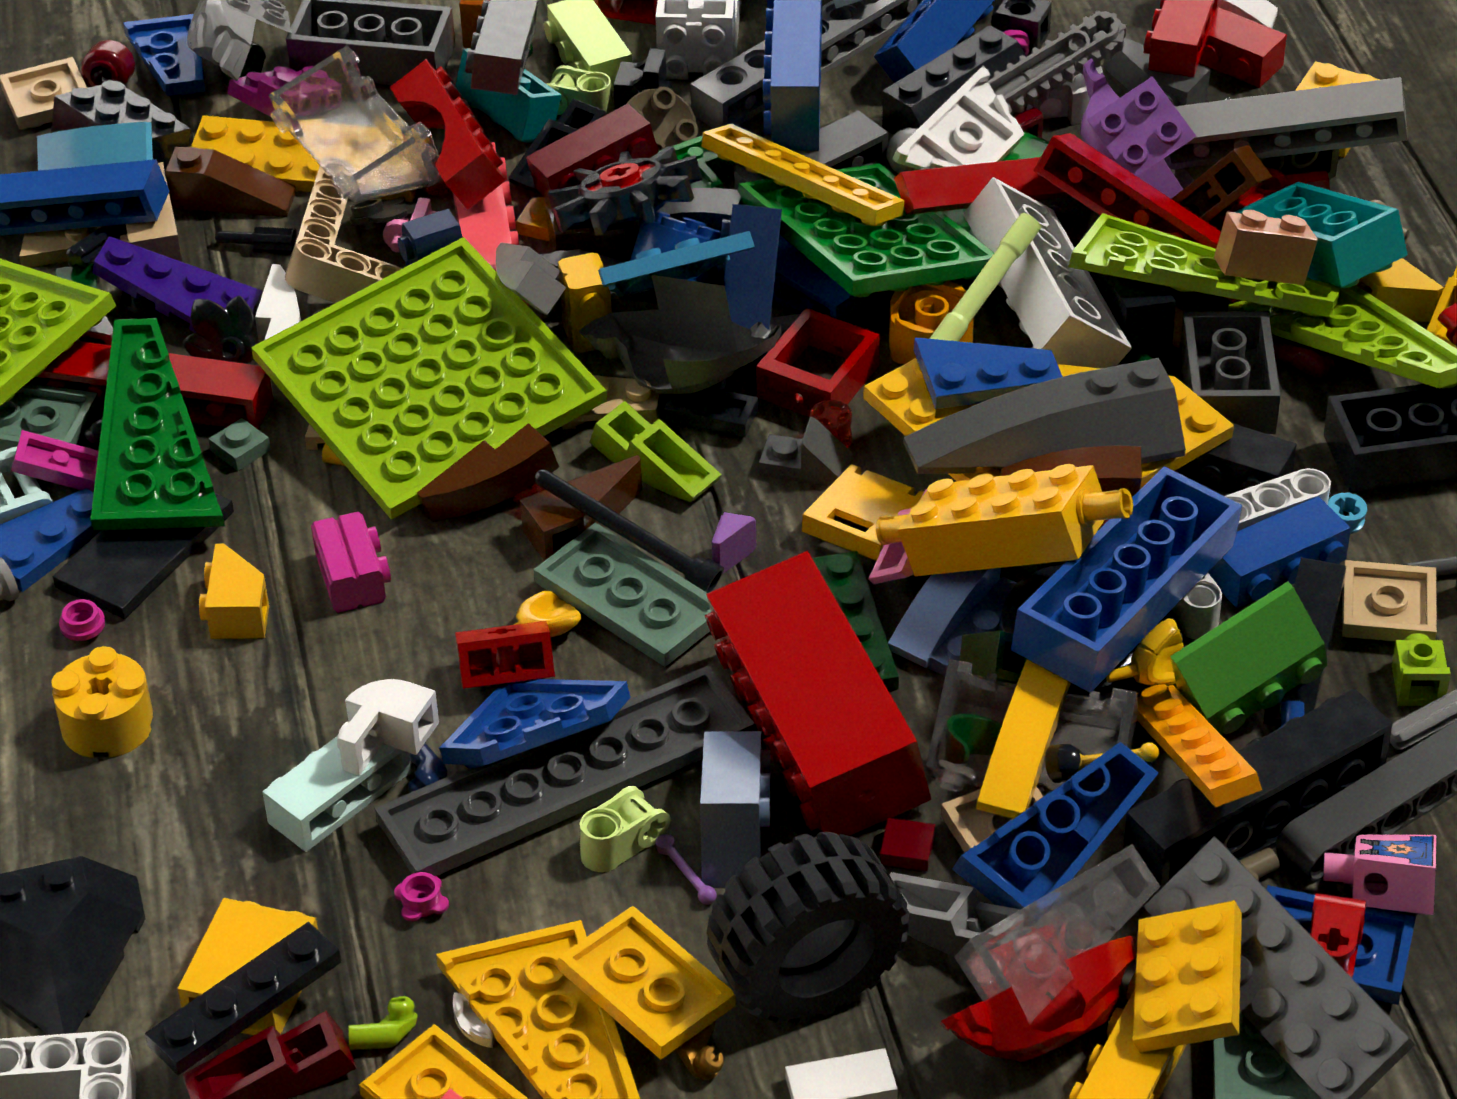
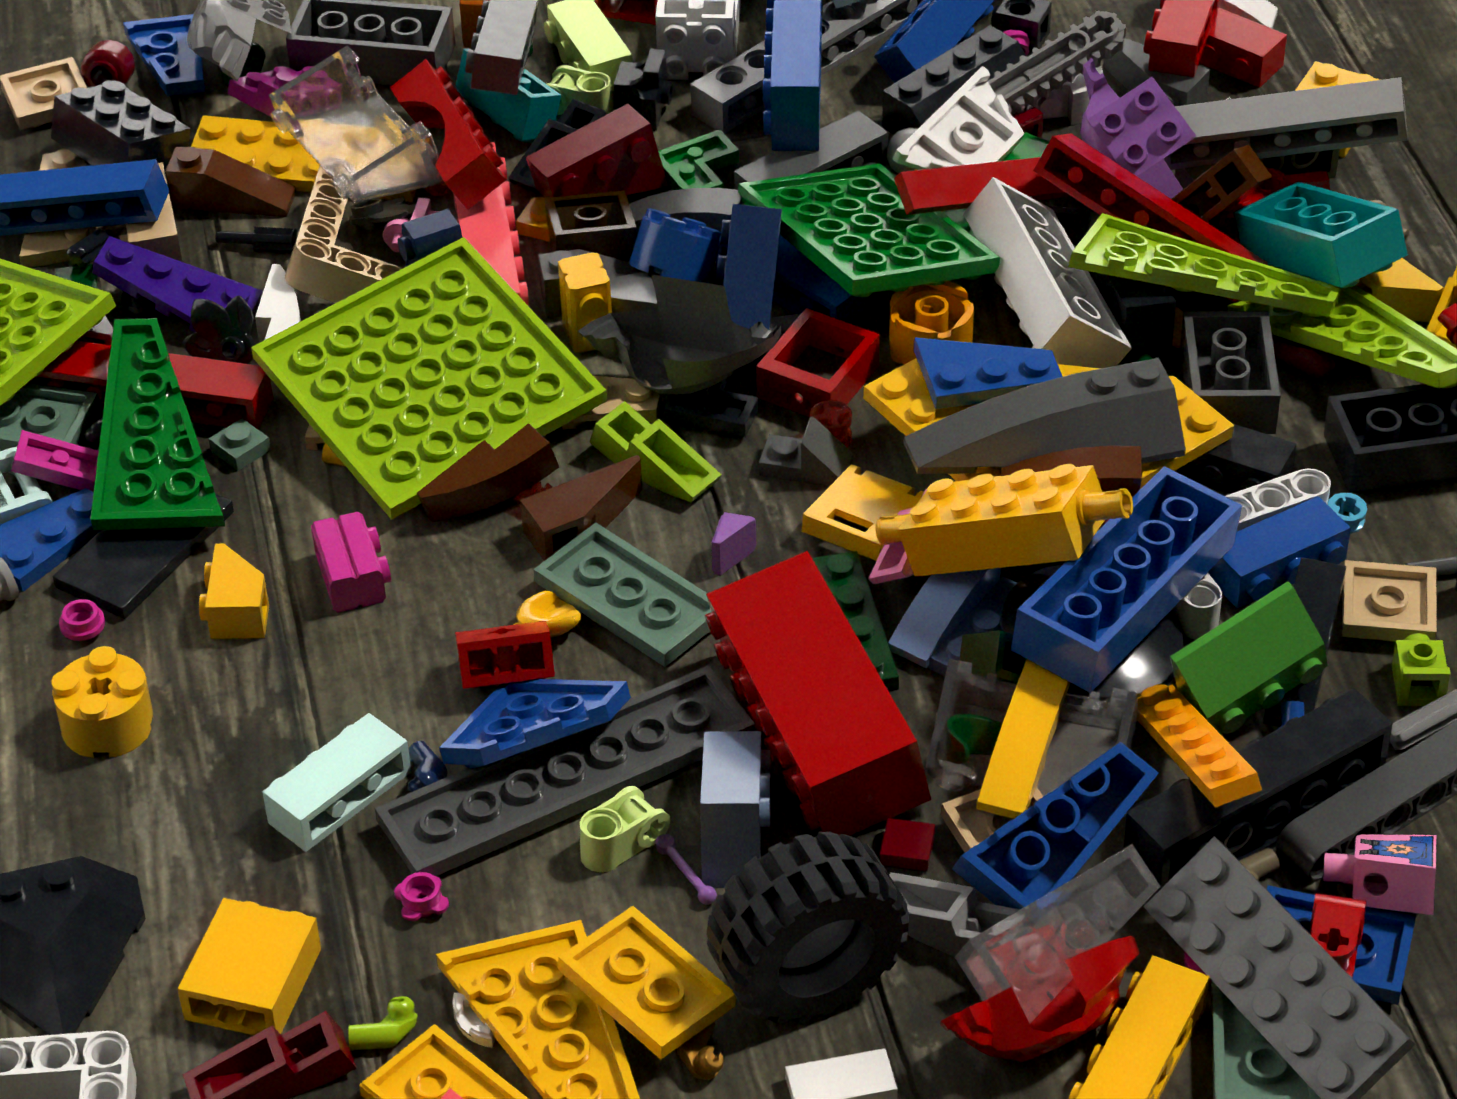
(95, 146): medium azure slope -> none
(243, 998): black plate -> none
(386, 714): white brick -> none
(529, 276): light grey slope -> none
(625, 190): black gear -> none
(668, 115): dark tan dish -> none
(684, 263): dark azure wing -> none
(699, 572): black piece -> none
(803, 174): yellow plate -> none
(1009, 249): yellowish green piece -> none
(1066, 760): black hinge -> none
(1151, 658): yellow piece -> none
(1187, 977): yellow plate -> none
(1265, 247): nougat brick -> none

